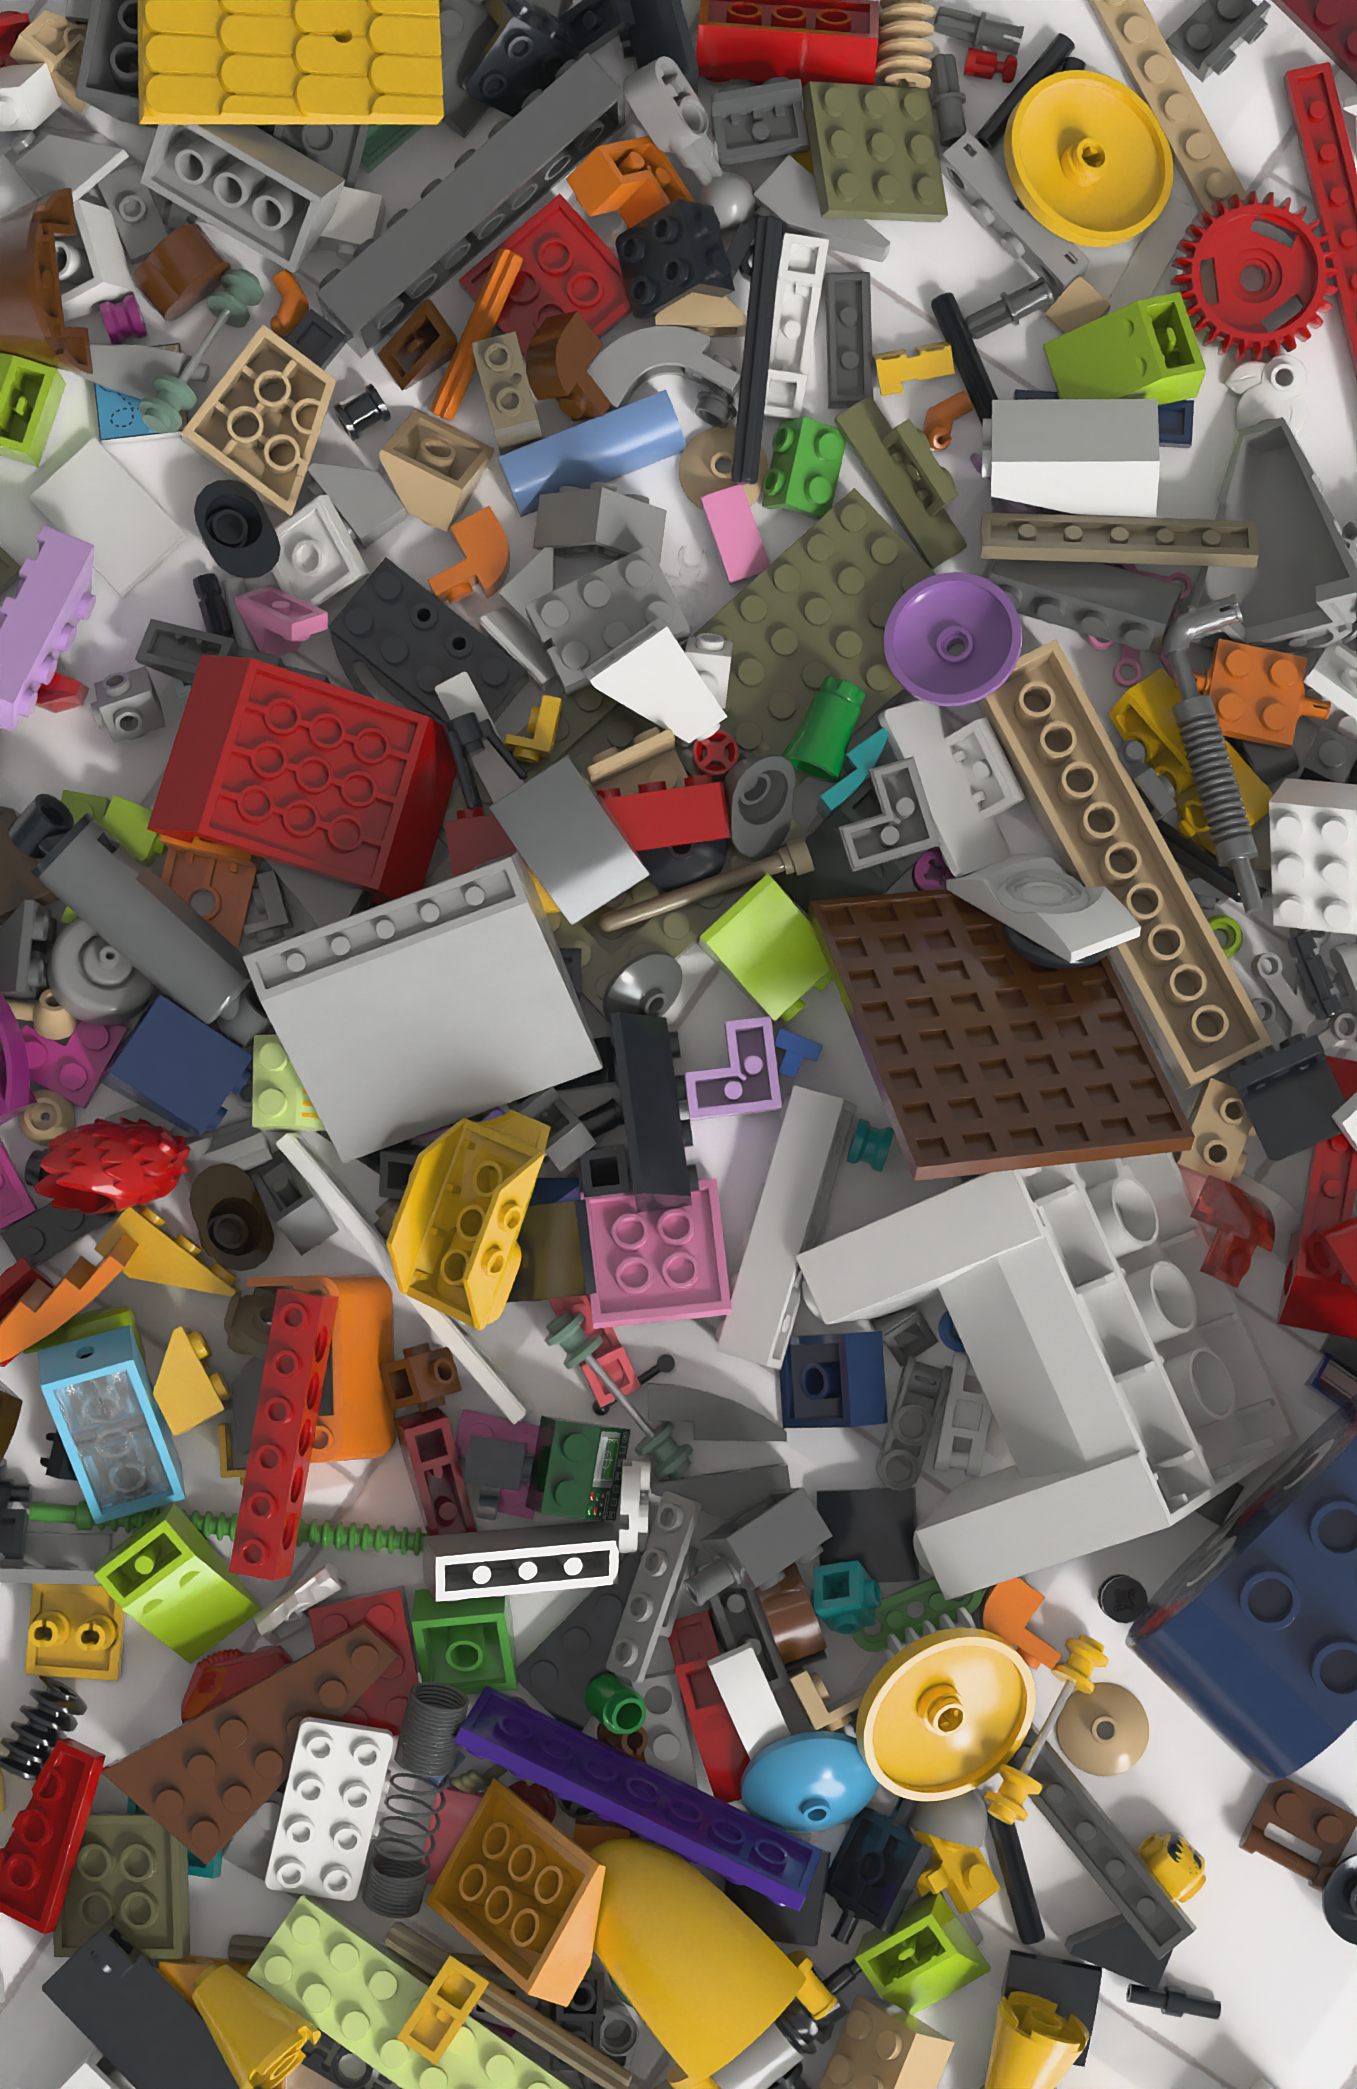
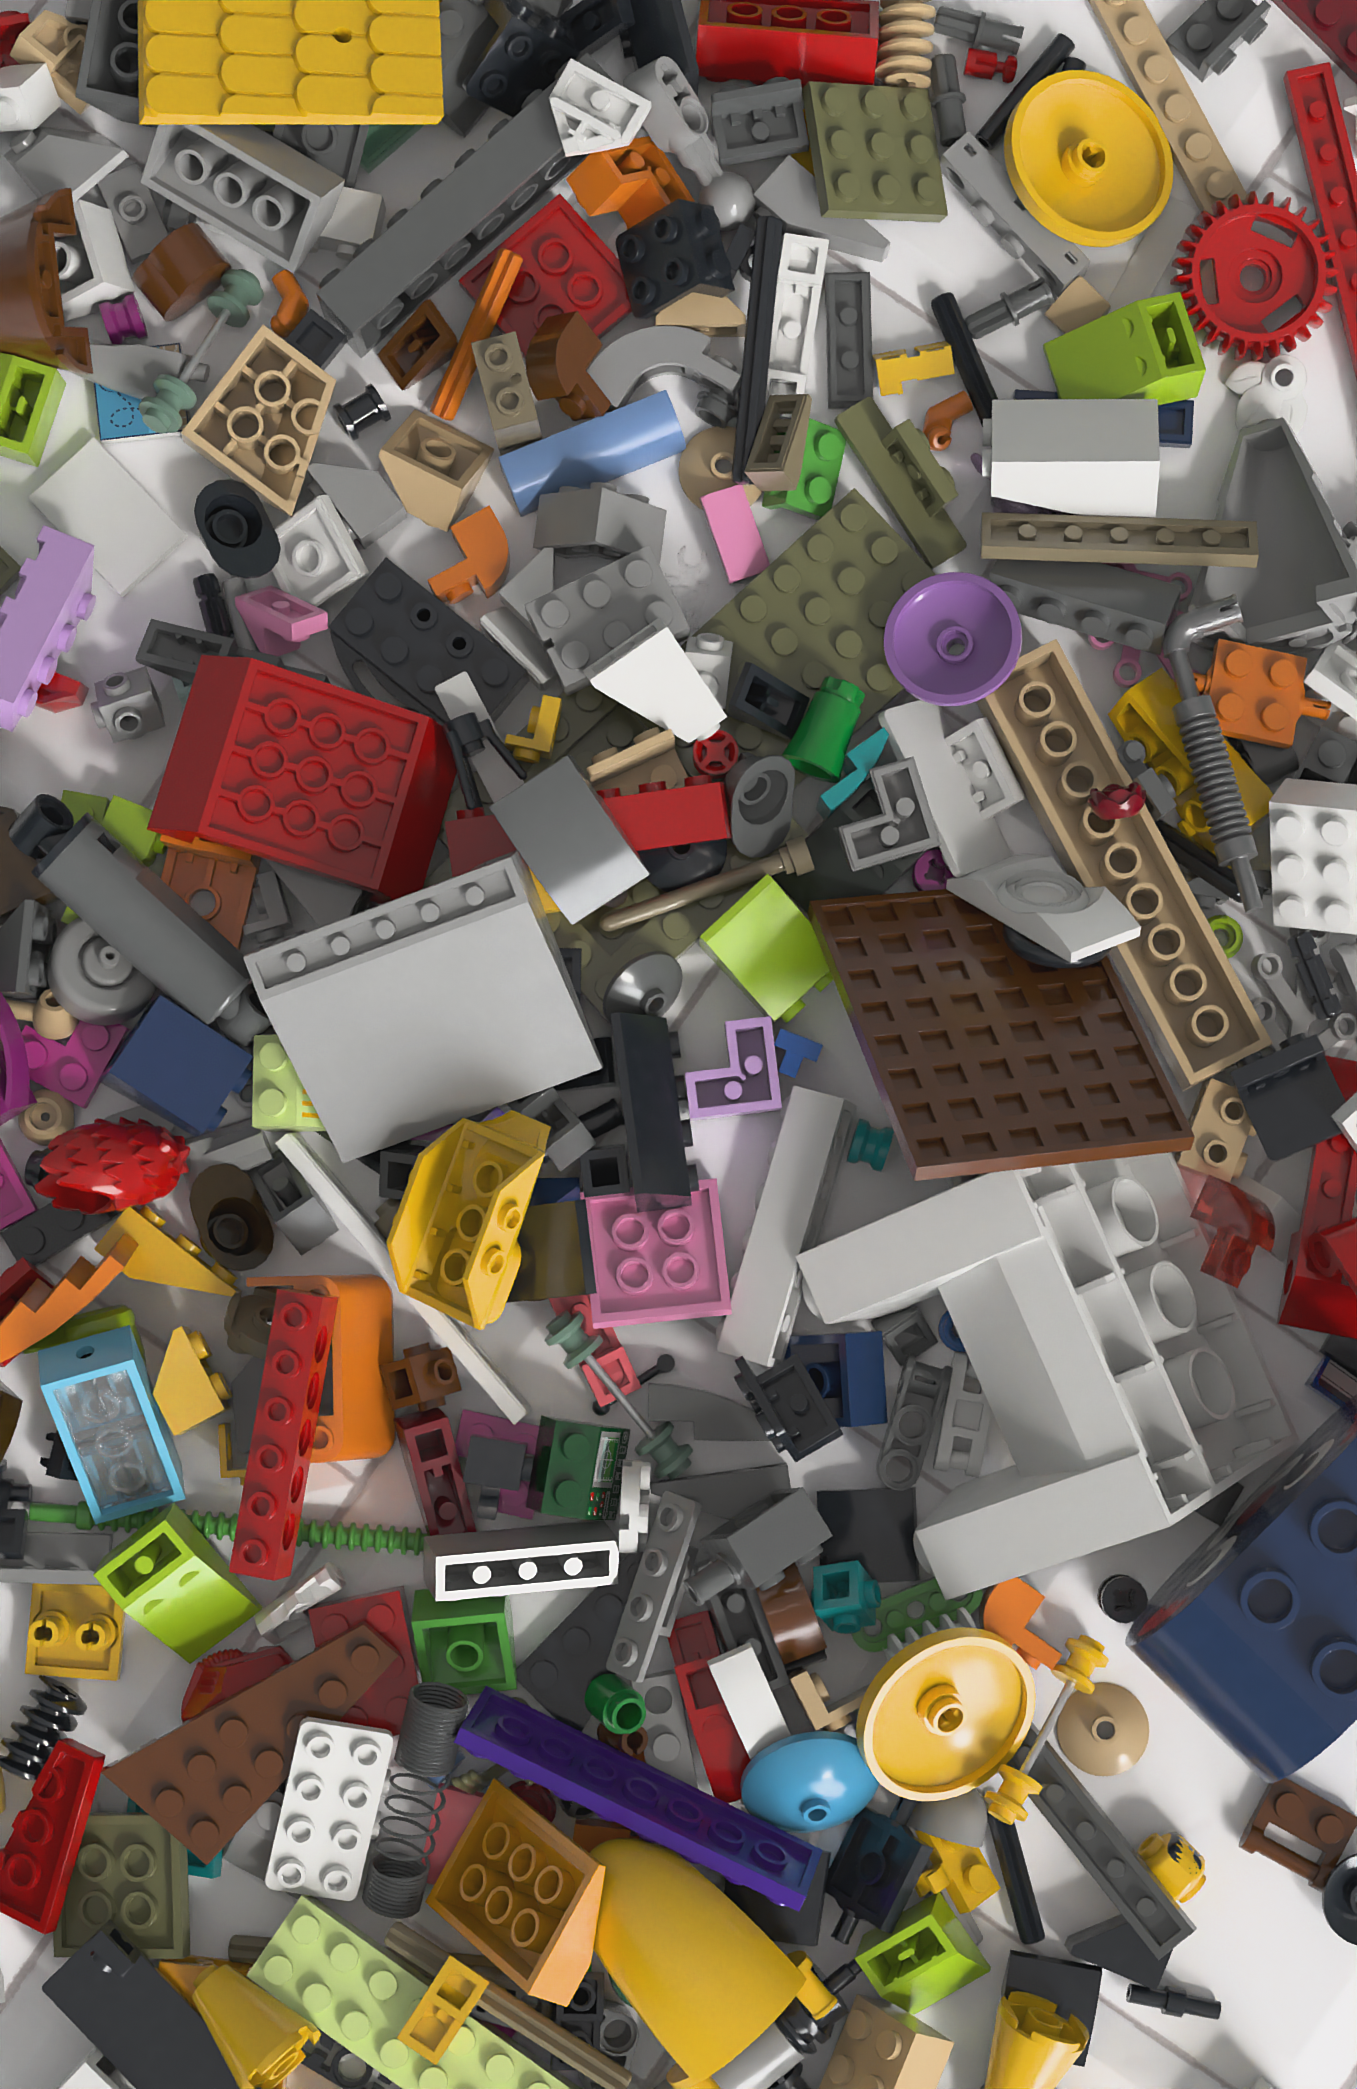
(594, 111): none -> white slope
(767, 702): none -> black slope
(782, 469): none -> dark tan slope
(788, 1407): none -> black bracket
(1117, 801): none -> dark red plate

